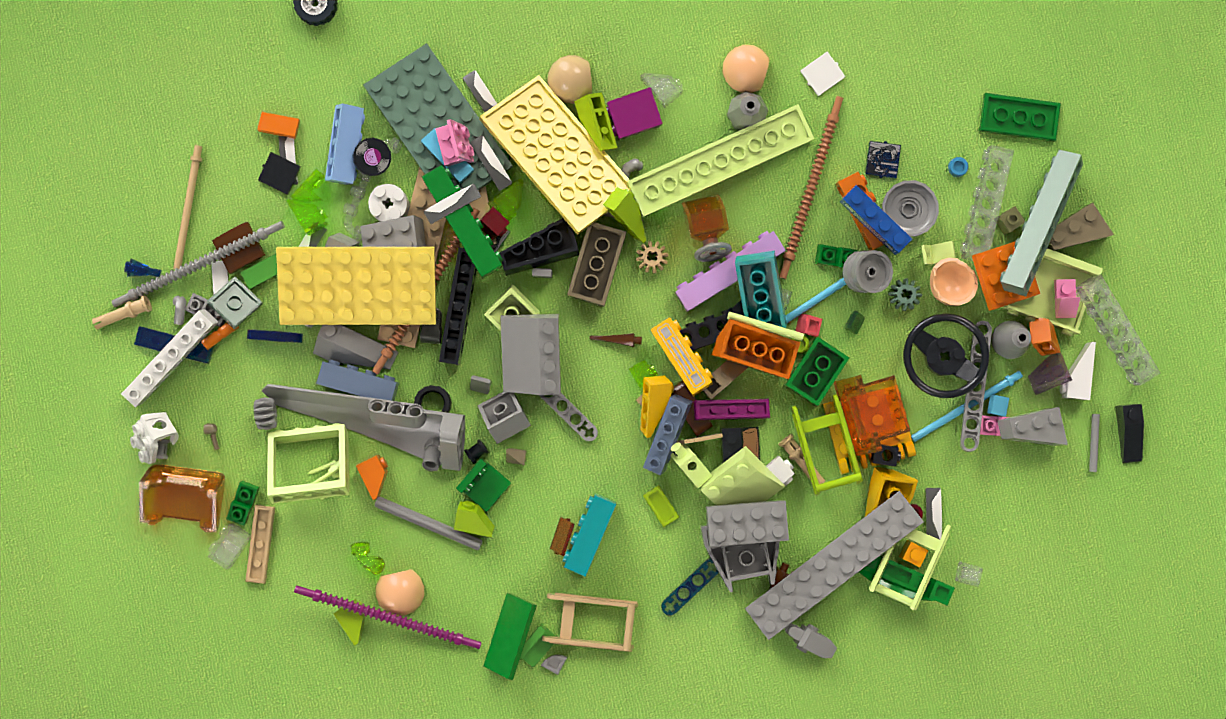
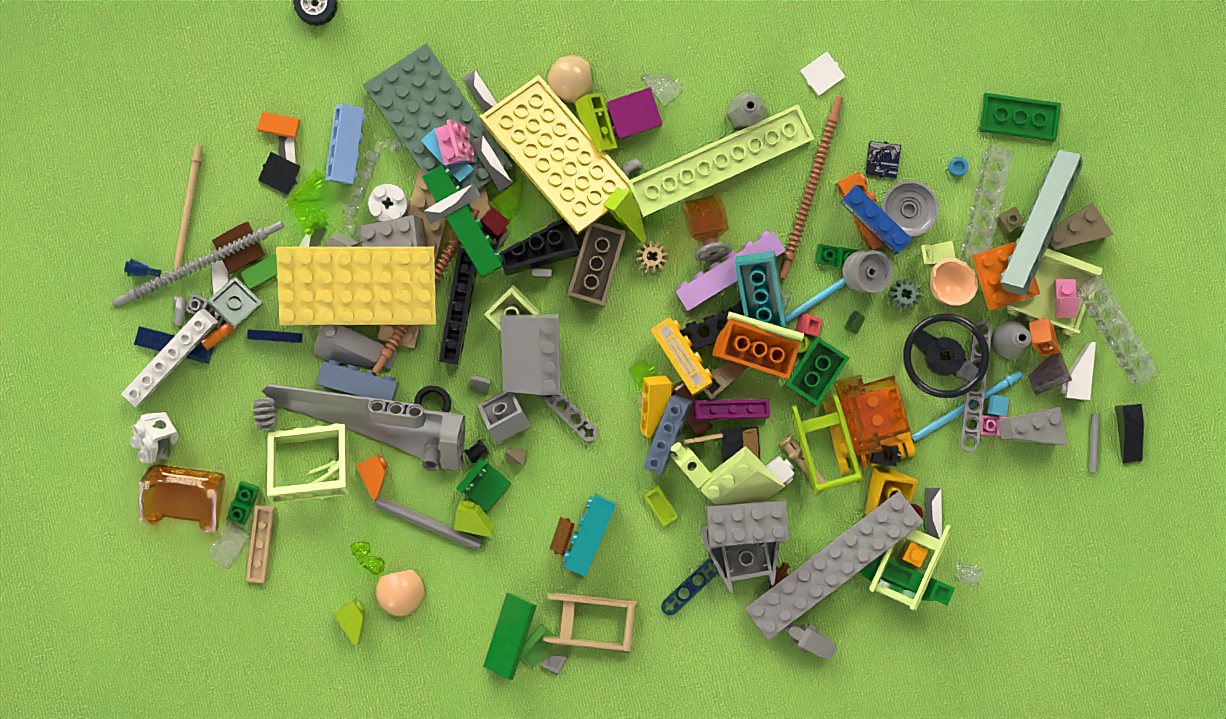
(130, 310): tan pin -> none
(212, 429): dark tan hand -> none
(317, 595): magenta hose -> none
(371, 156): black tile -> none
(432, 333): pearl dark grey piece -> none
(624, 339): reddish brown piece -> none
(745, 68): light nougat cylinder -> none

